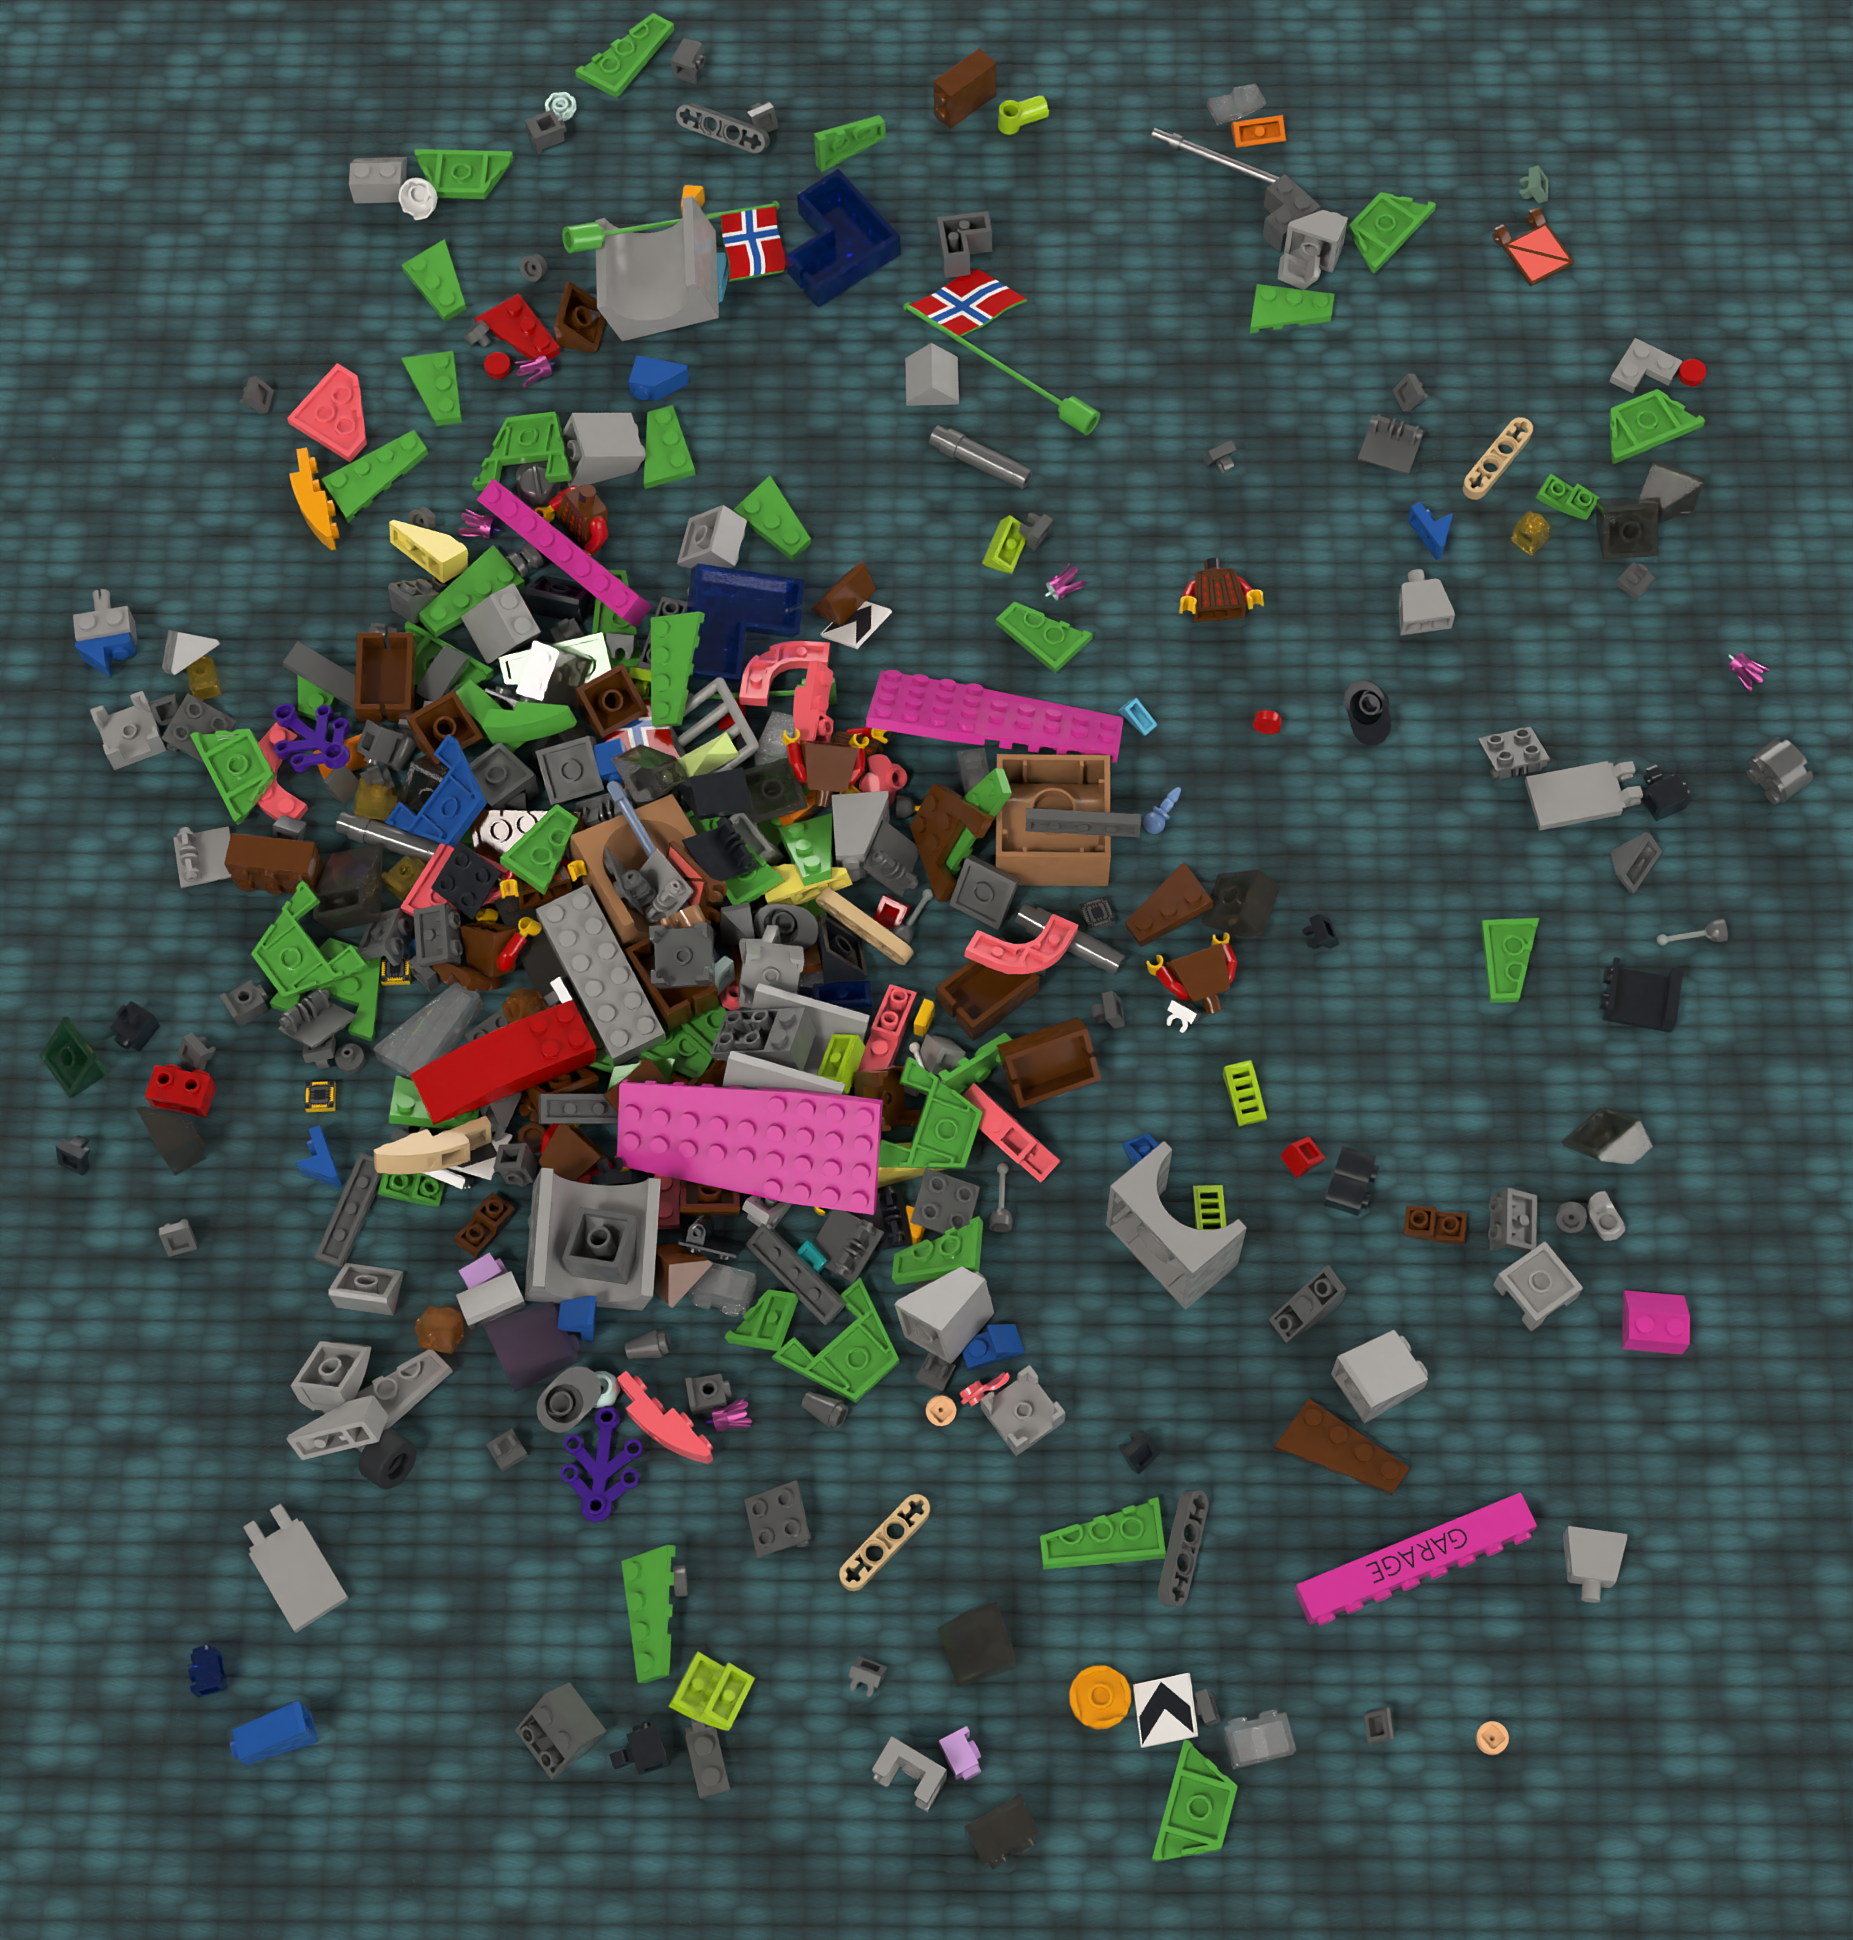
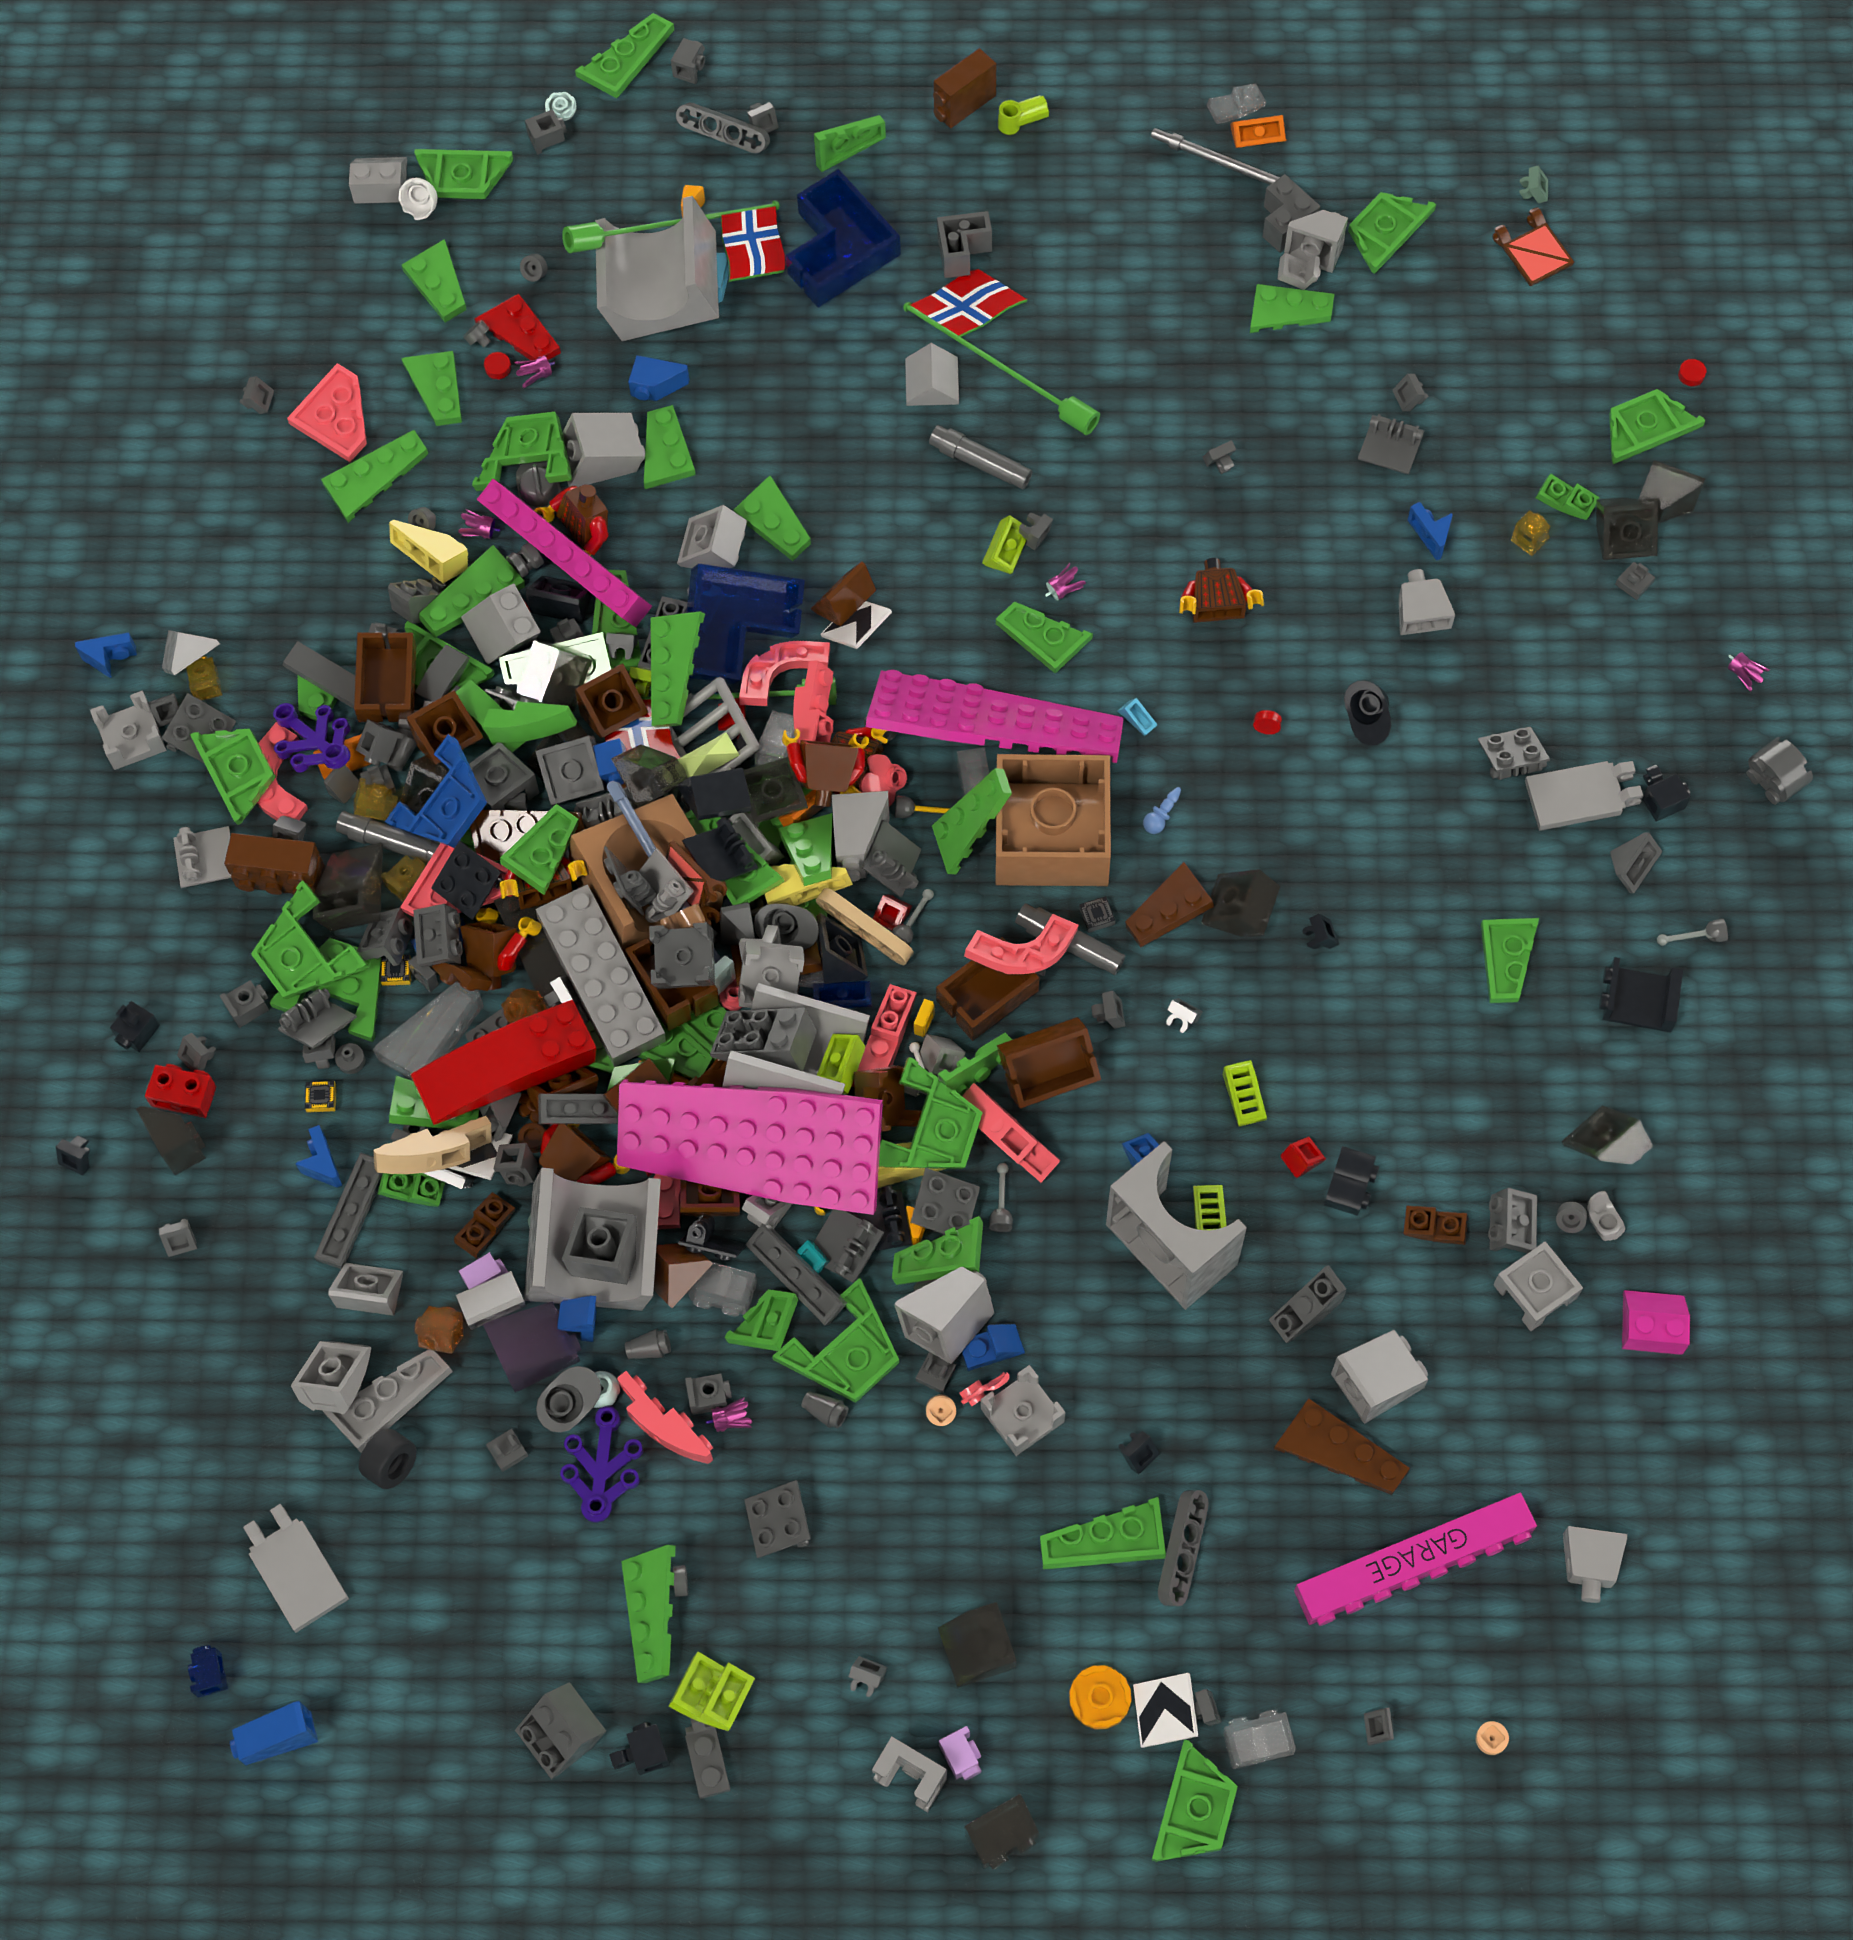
(72, 1059): clear green slope -> none
(104, 620): light grey brick -> none
(314, 502): light orange slope -> none
(343, 1428): light grey slope -> none
(578, 320): reddish brown slope -> none
(611, 1176): black tile -> none
(887, 1544): tan beam -> none
(938, 828): reddish brown wing -> none
(984, 892): dark grey hinge -> none
(1083, 822): dark grey hinge -> none
(1199, 974): reddish brown torso -> none
(1500, 459): tan beam -> none
(1644, 360): light grey plate -> none

